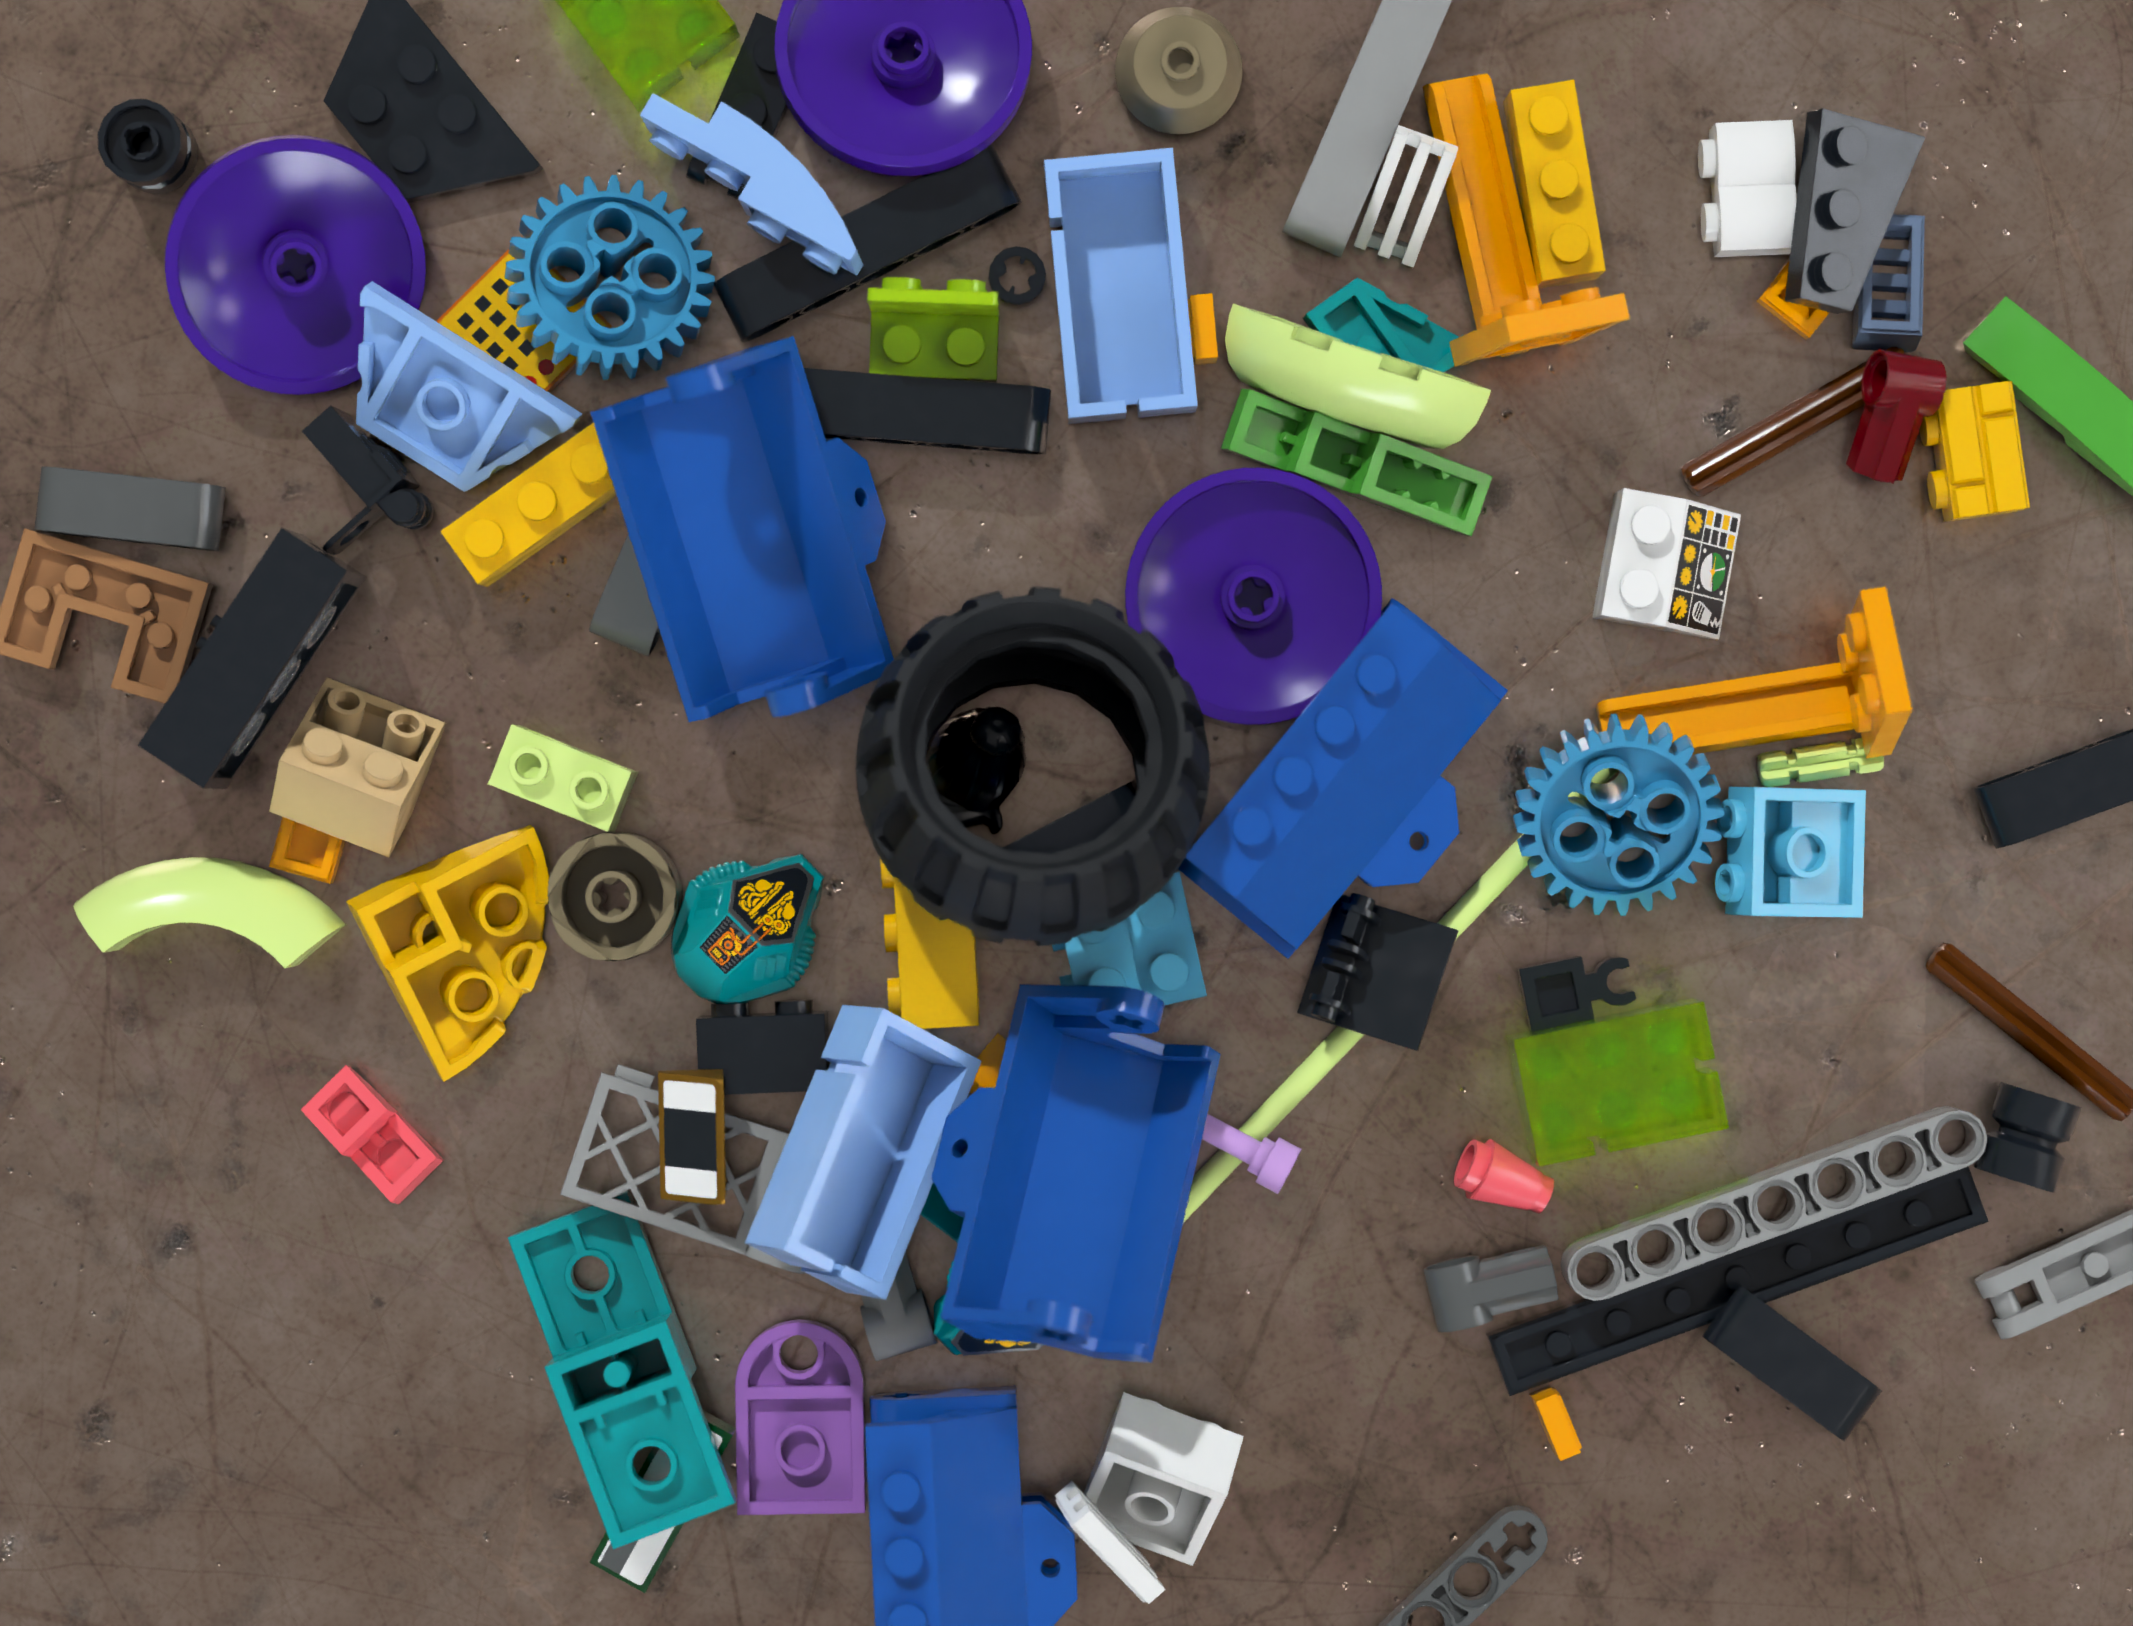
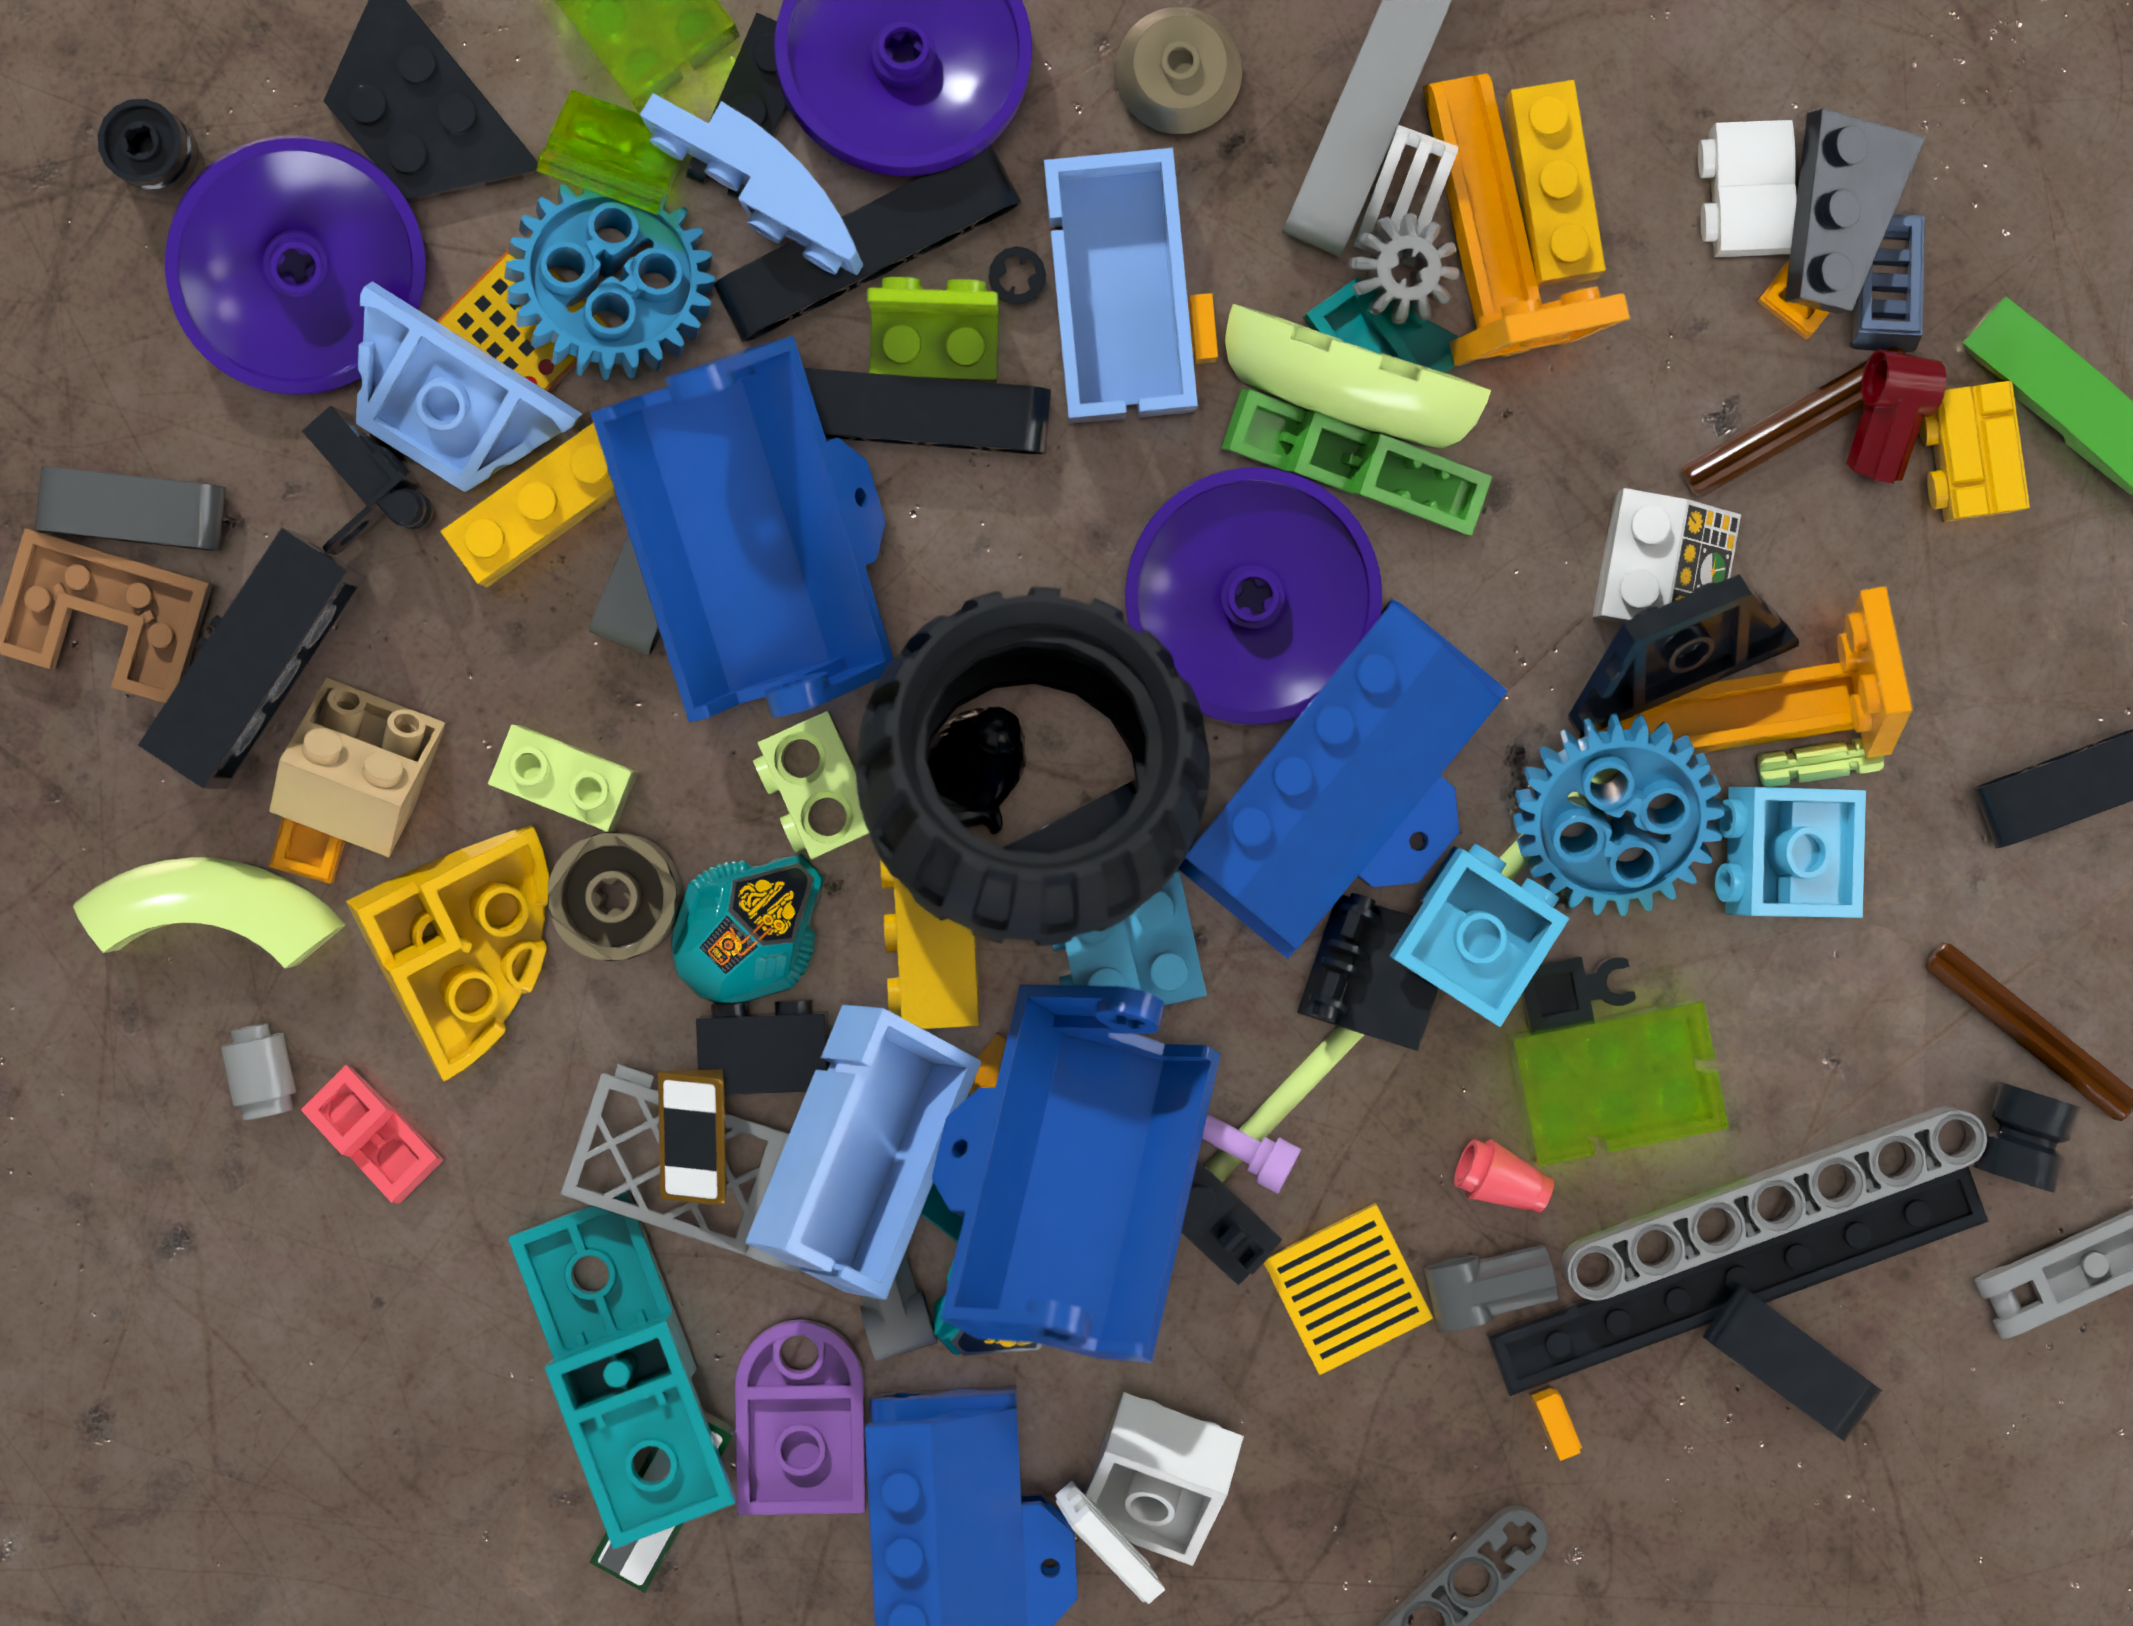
(258, 1071): none -> light grey brick
(607, 153): none -> clear neon green plate
(832, 779): none -> yellowish green brick
(1226, 1227): none -> black plate
(1347, 1289): none -> yellow tile
(1423, 279): none -> light grey gear
(1480, 933): none -> medium azure plate
(1681, 649): none -> black wing

